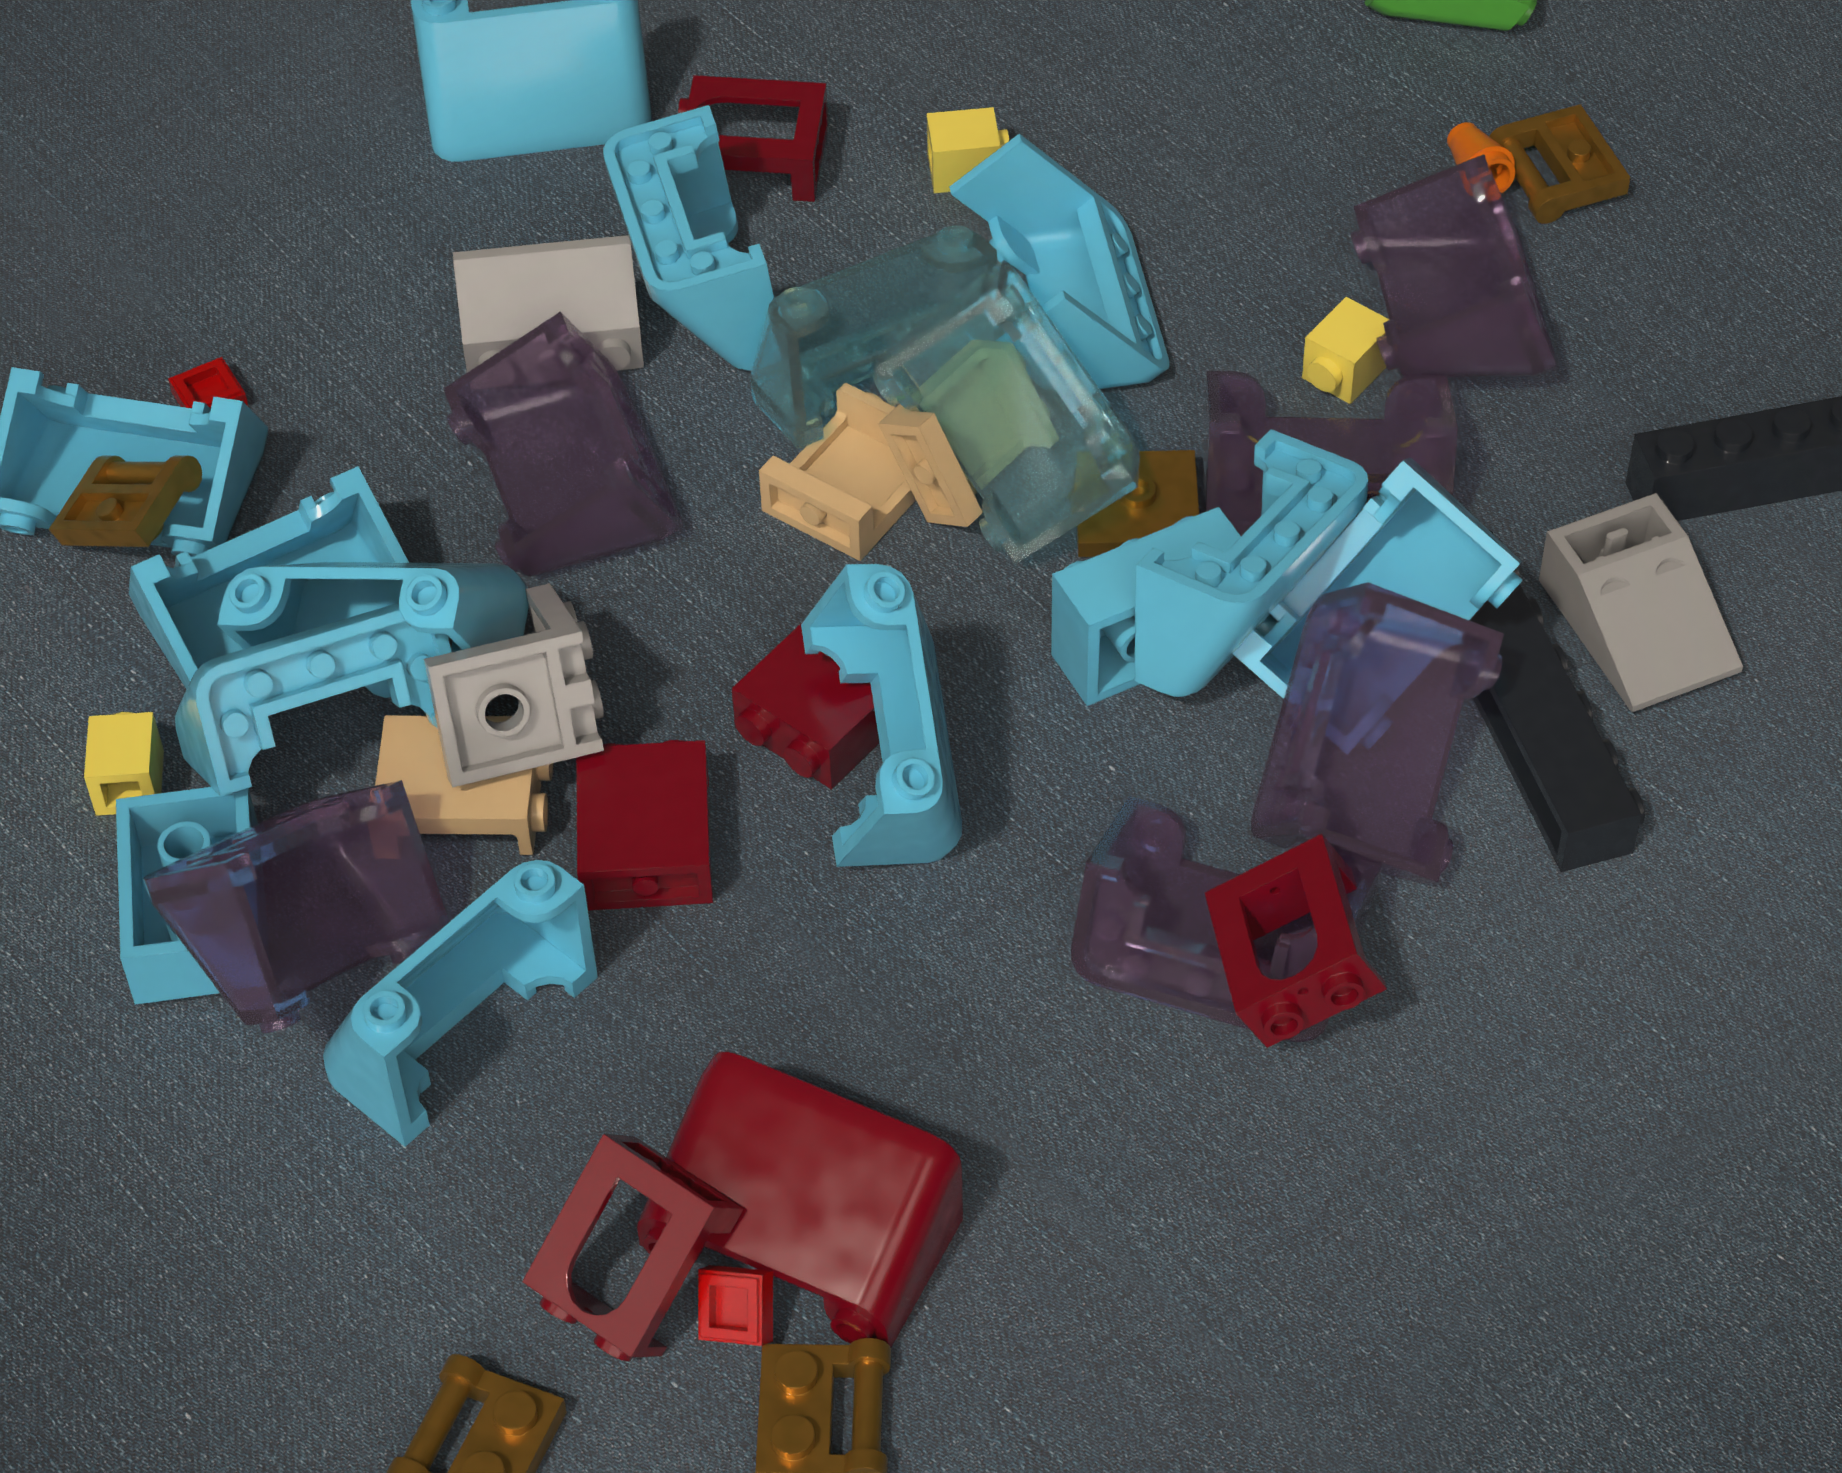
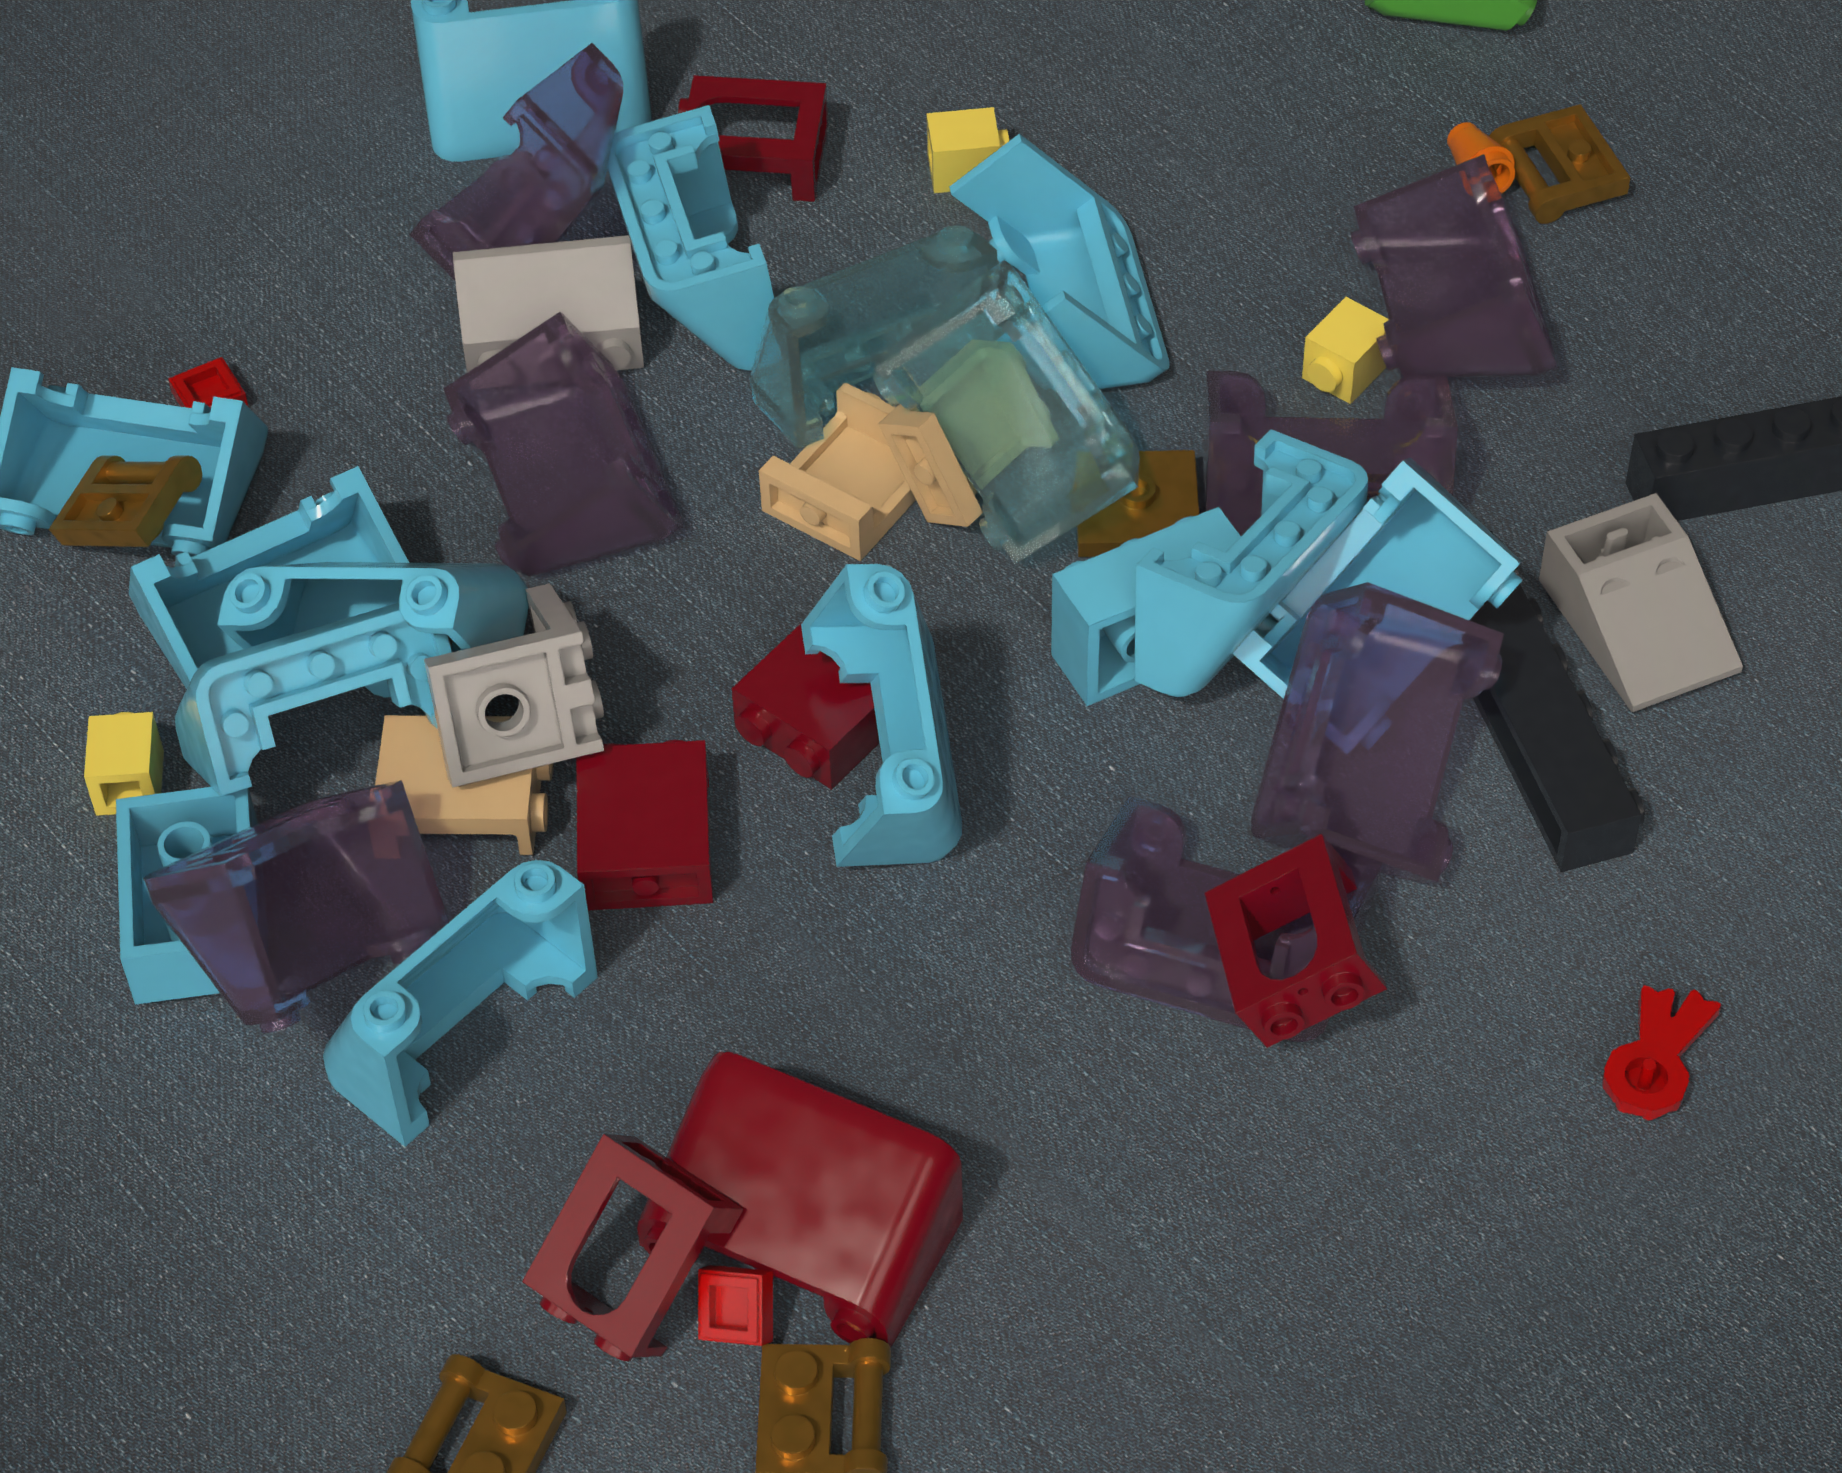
(551, 176): none -> clear purple windscreen
(1648, 1073): none -> red piece

